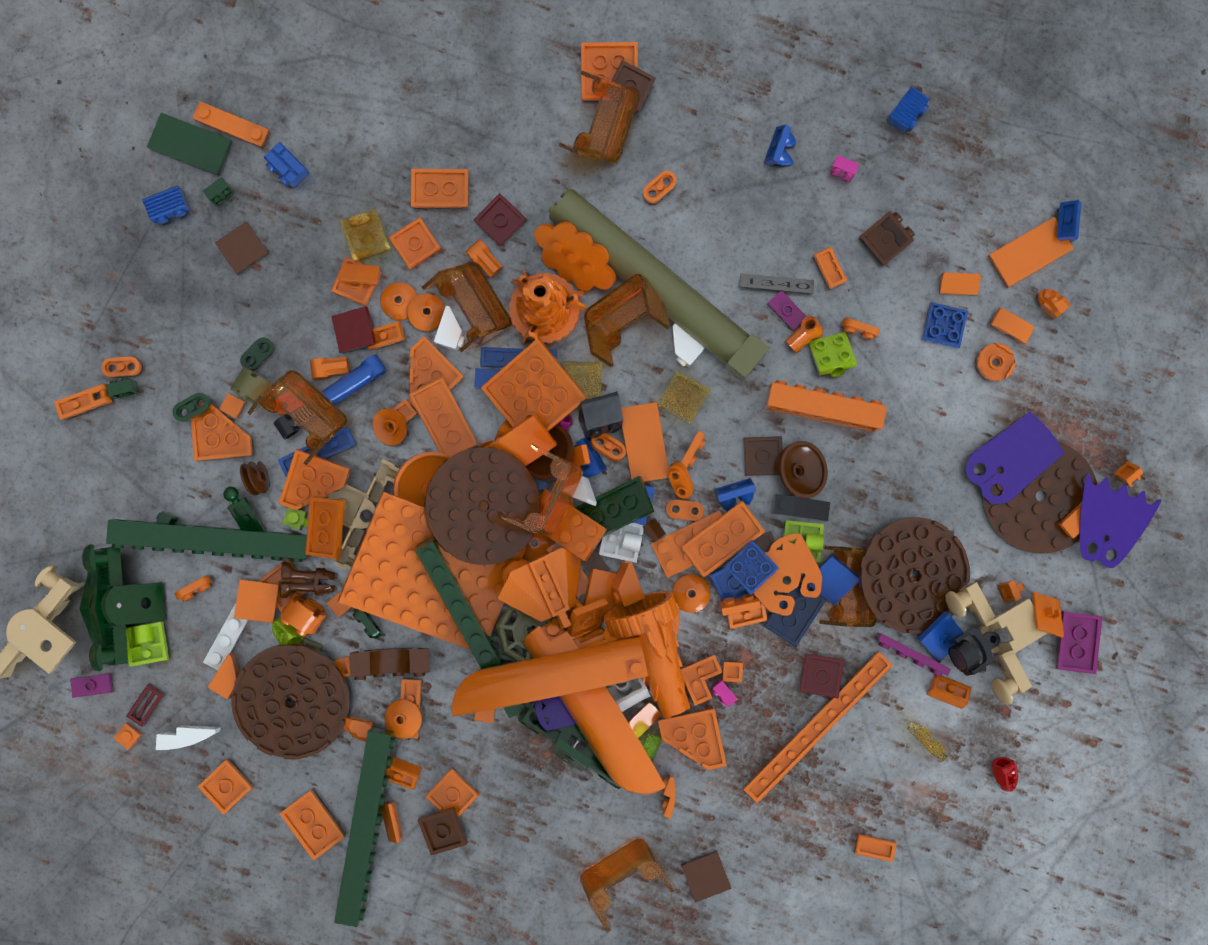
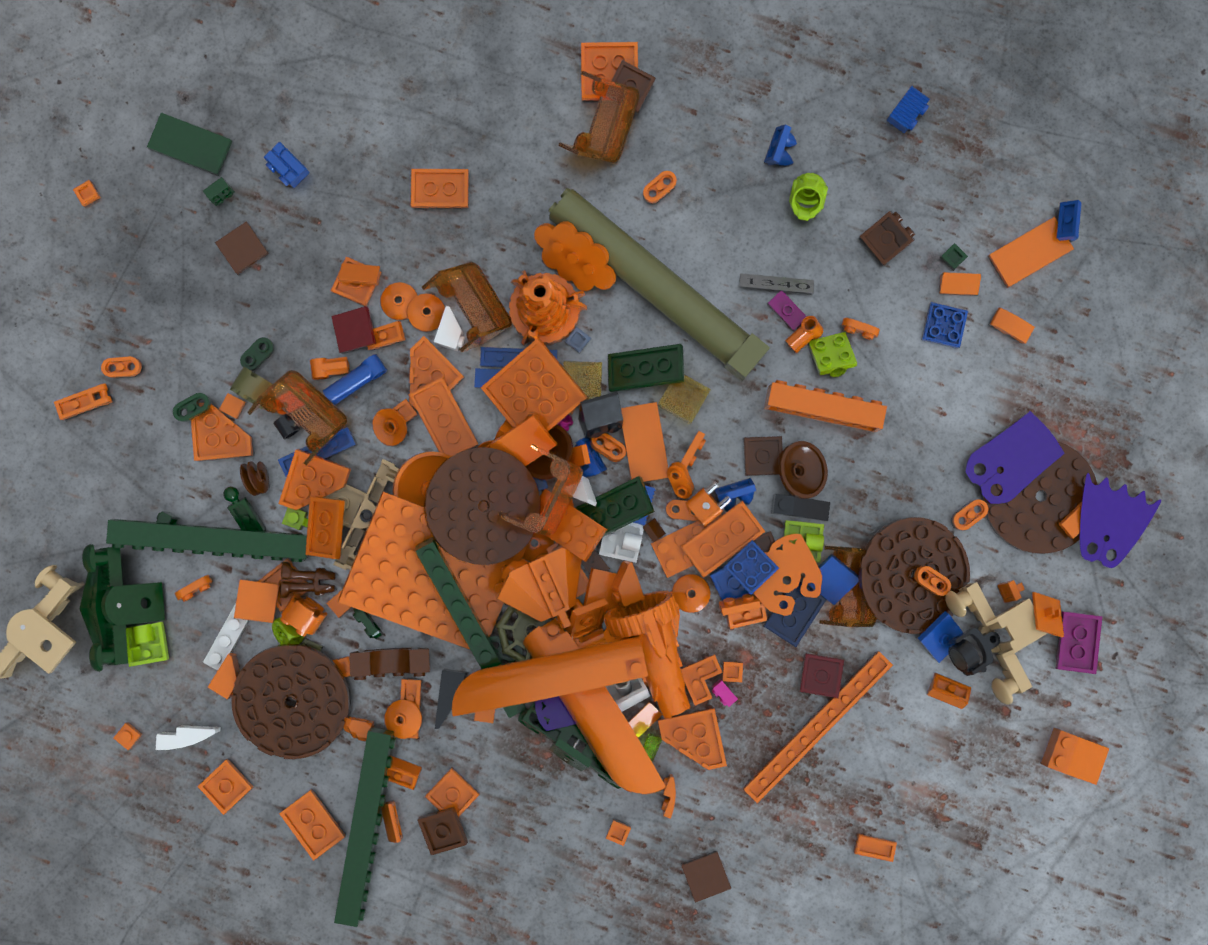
(86, 193): none -> orange tile
(91, 685): magenta plate -> none
(122, 388): dark green piece -> none
(155, 691): dark red tile -> none
(166, 205): blue brick -> none
(231, 124): orange plate -> none
(365, 235): clear yellow brick -> none
(414, 243): orange tile -> none
(449, 683): none -> black slope
(481, 254): orange piece -> none
(500, 220): dark red tile -> none
(577, 339): none -> sand blue tile
(616, 867): clear orange windscreen -> none
(618, 311): clear orange windscreen -> none
(618, 832): none -> orange plate
(645, 367): none -> dark green tile
(685, 347): white slope -> none
(705, 506): none -> orange piece
(809, 190): none -> lime helmet
(830, 268): orange plate -> none
(844, 168): dark pink piece -> none
(919, 659): magenta plate -> none
(931, 580): none -> orange plate
(931, 745): clear yellow plate -> none
(953, 257): none -> dark green tile
(969, 515): none -> orange plate
(1005, 360): orange plate -> none
(1005, 773): red rock -> none
(1052, 302): orange rock -> none
(1074, 756): none -> orange slope
(1128, 473): orange tile -> none

